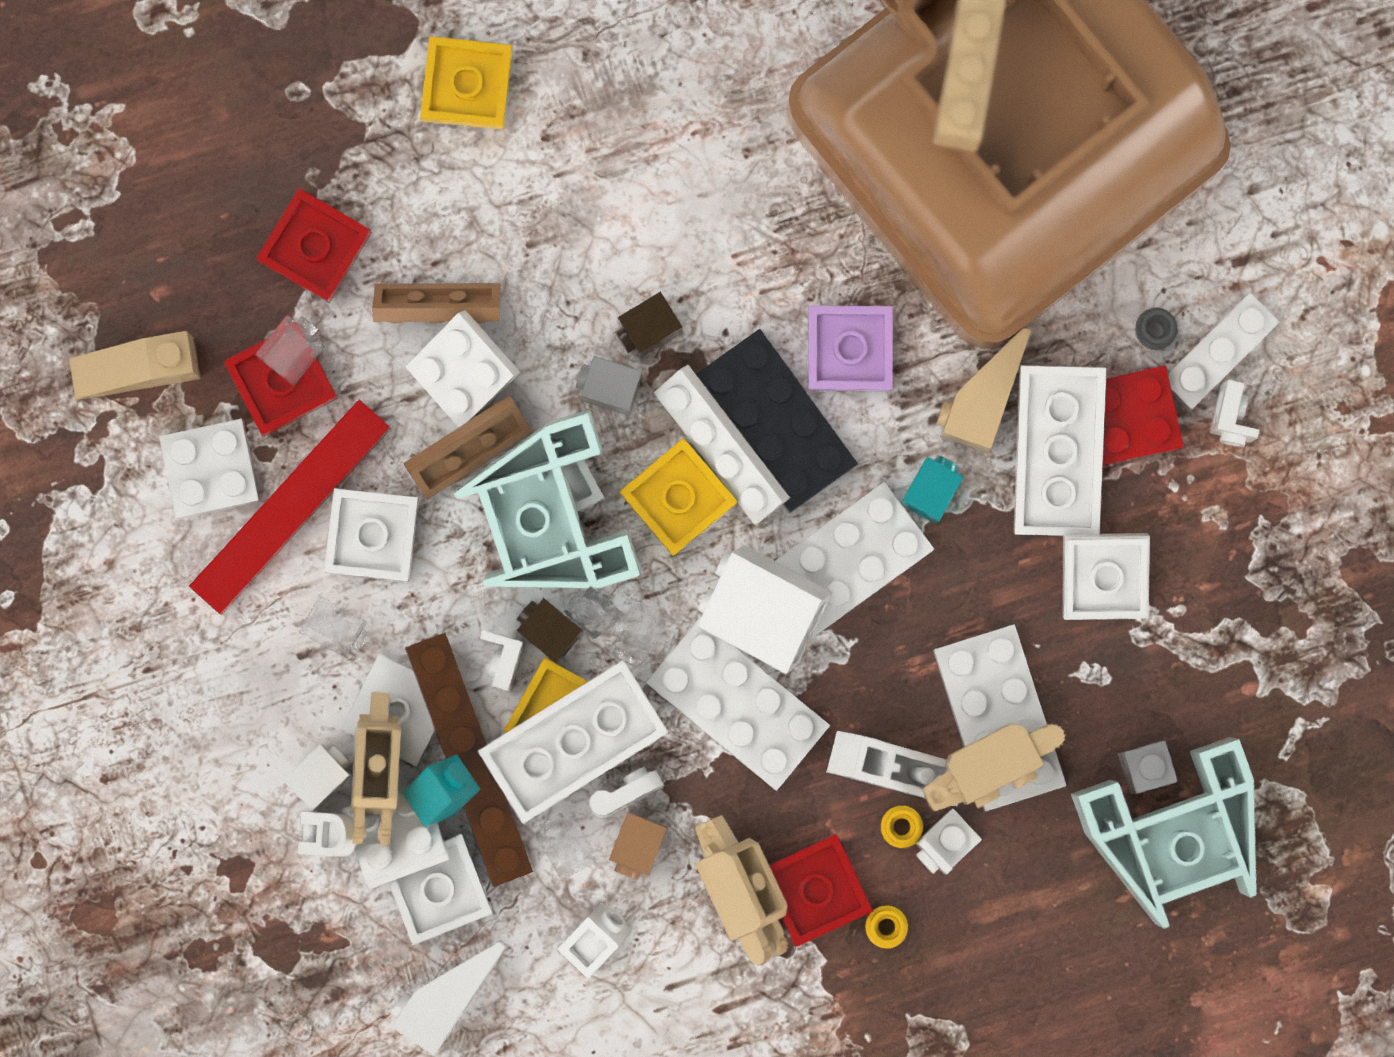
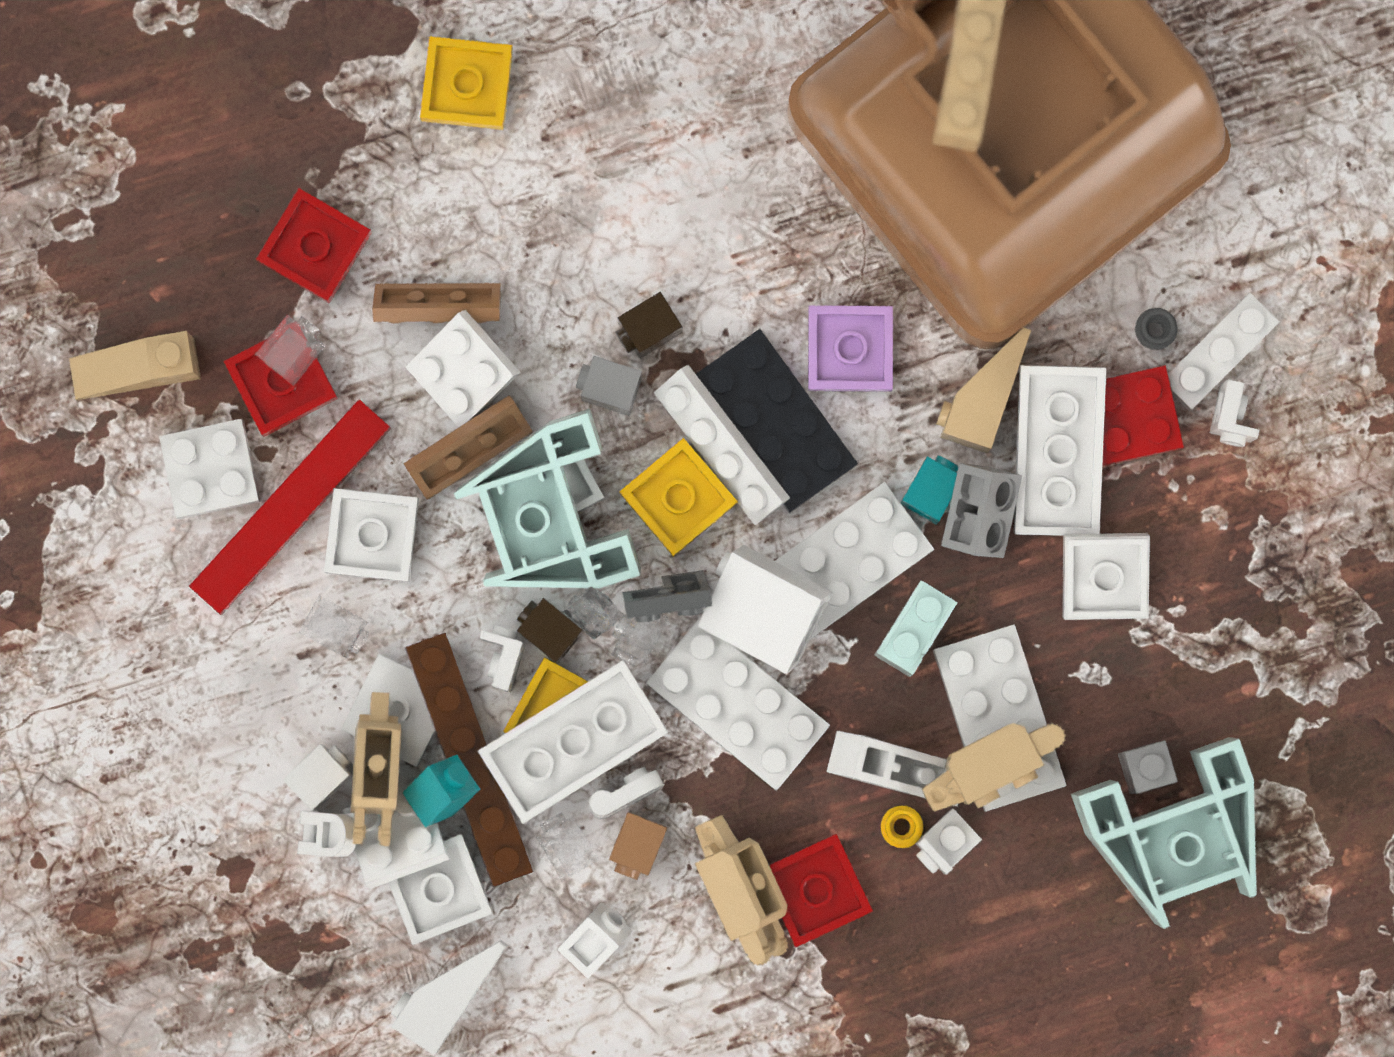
(679, 592): none -> dark grey plate
(900, 926): yellow plate -> none
(915, 628): none -> light aqua brick
(981, 510): none -> light grey brick

